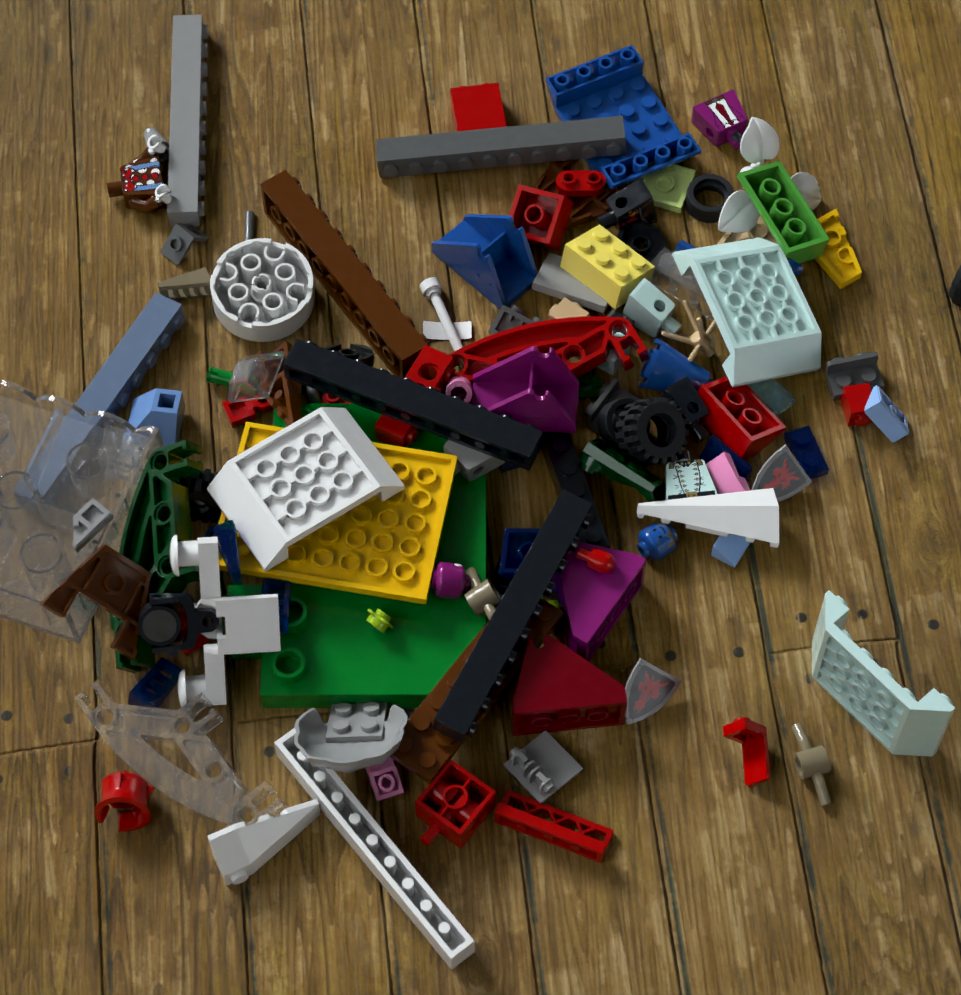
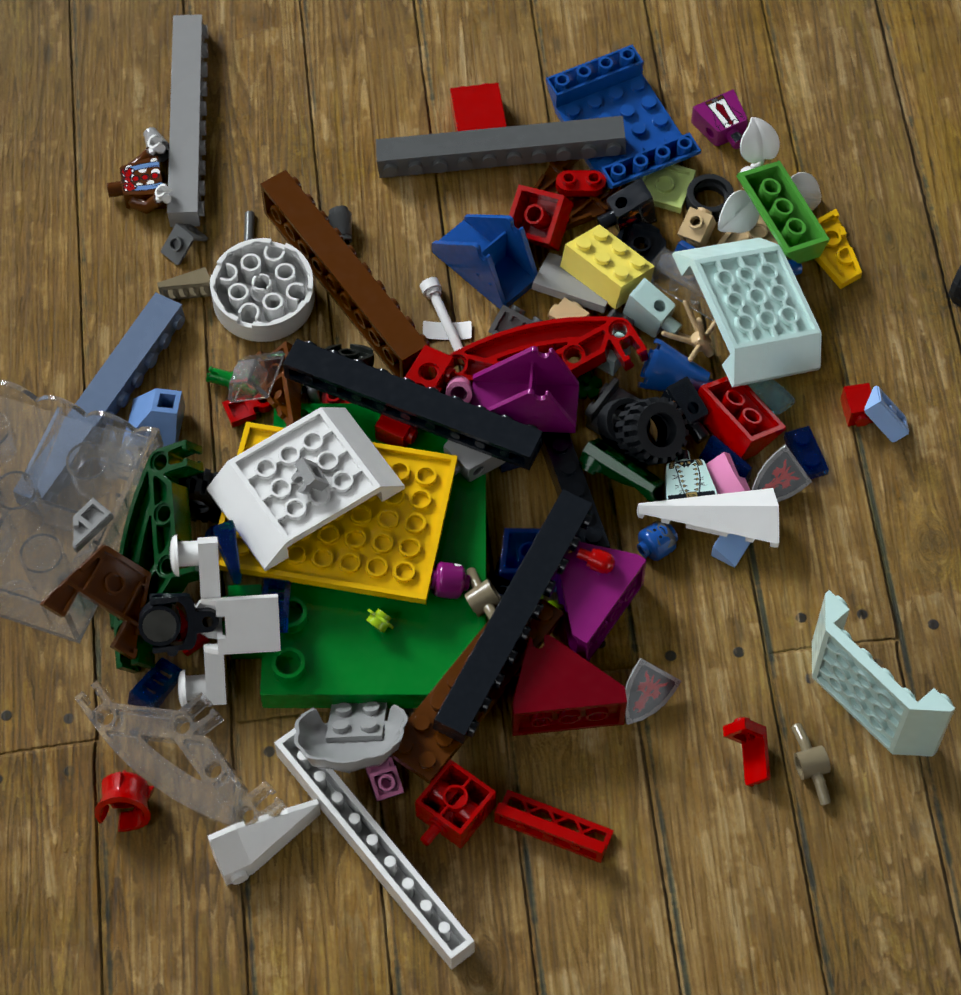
(311, 474): none -> light grey tile
(341, 218): none -> dark grey cone
(542, 766): light grey hinge -> none
(697, 227): none -> tan brick
(852, 371): dark grey bracket -> none

